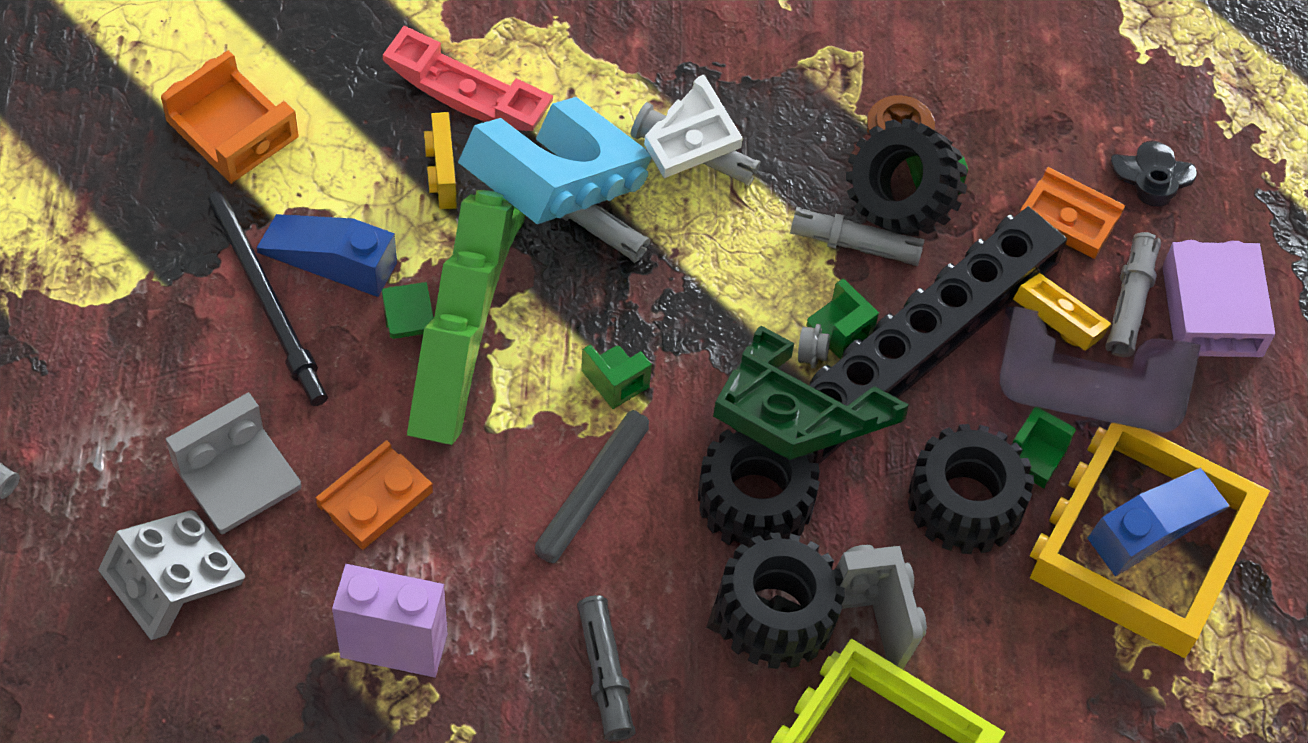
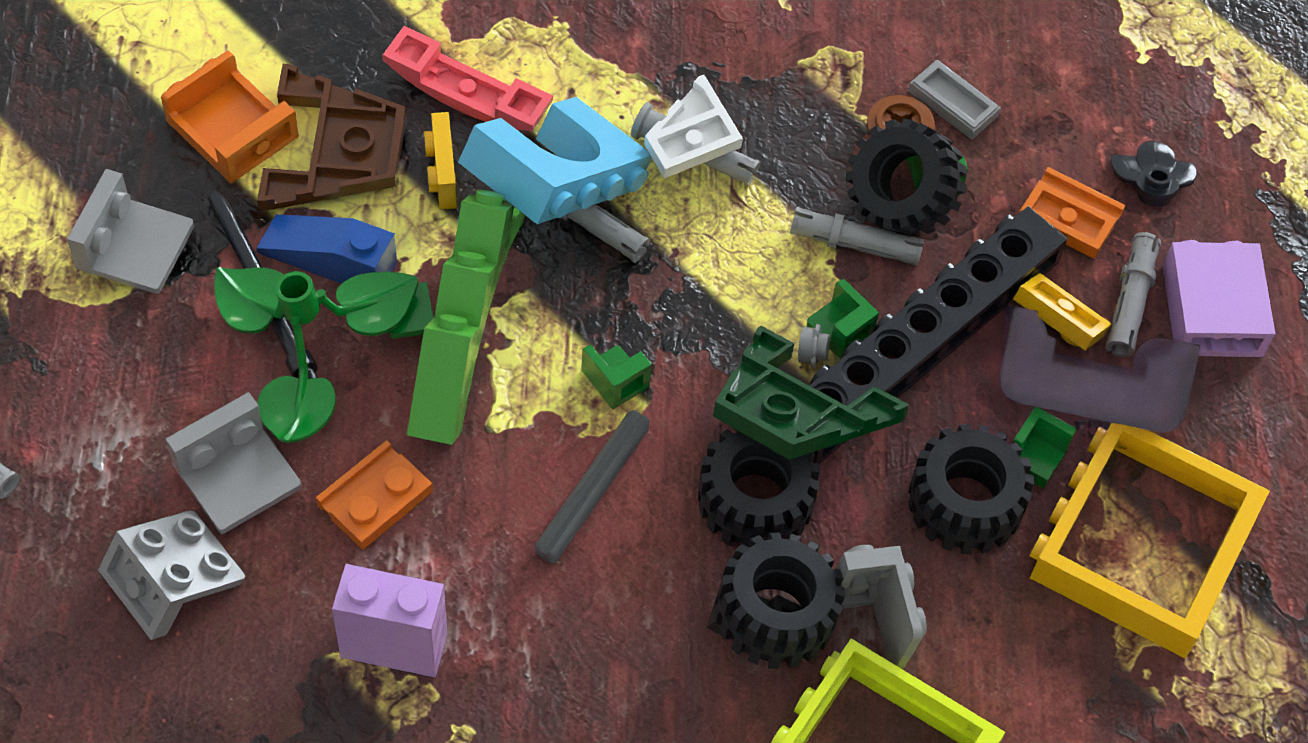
(126, 237): none -> light grey bracket
(253, 296): none -> green plant
(353, 144): none -> reddish brown wing
(609, 685): dark grey pin -> none
(954, 99): none -> light grey tile
(1155, 520): blue slope -> none

